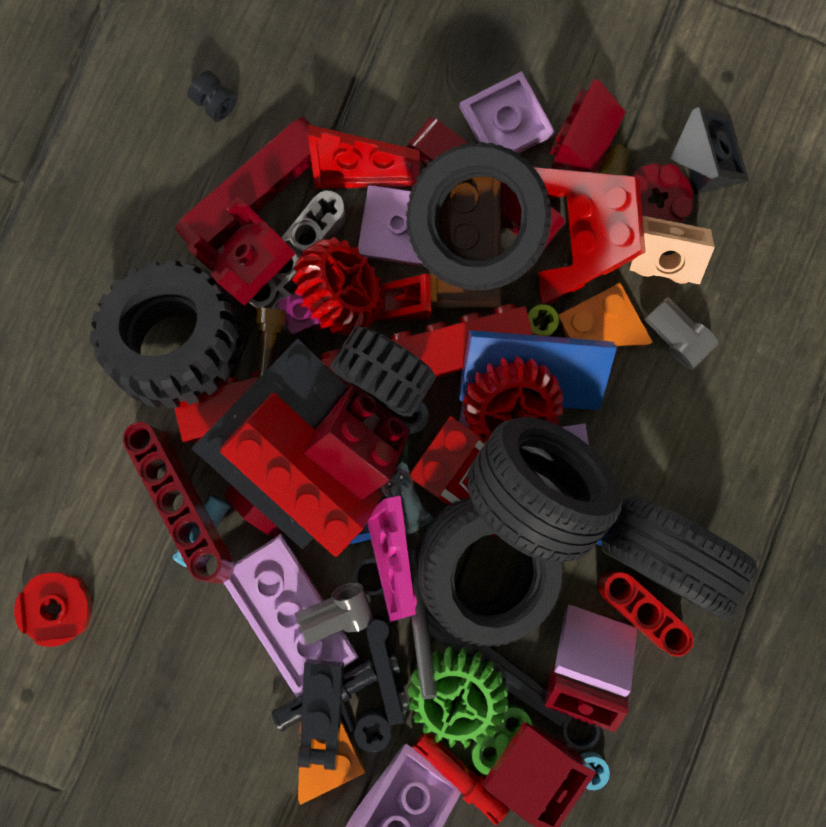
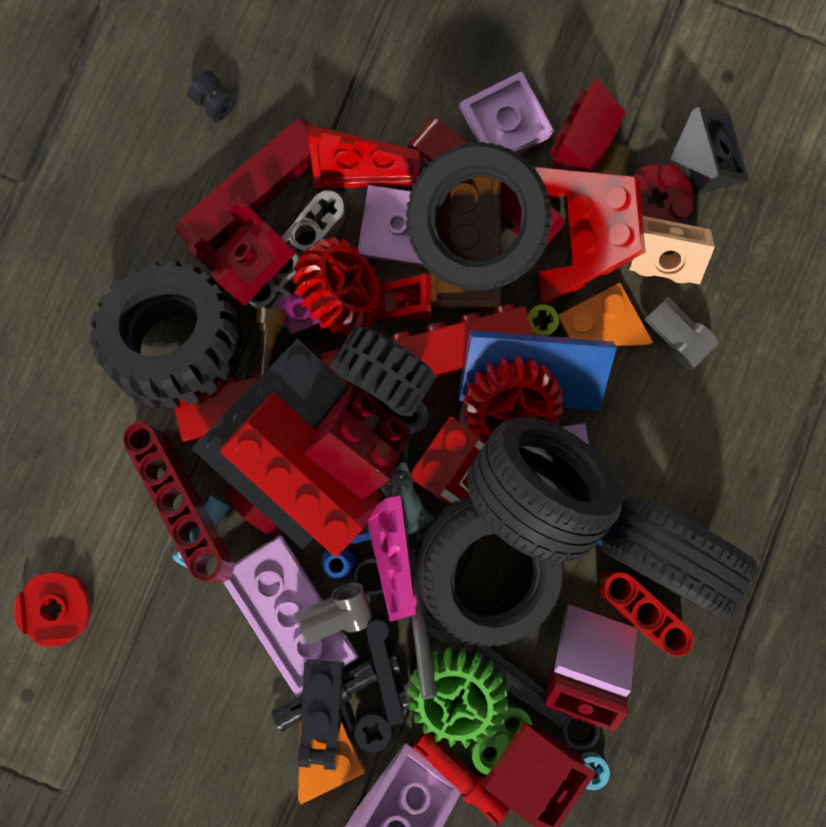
(349, 560): none -> blue cone

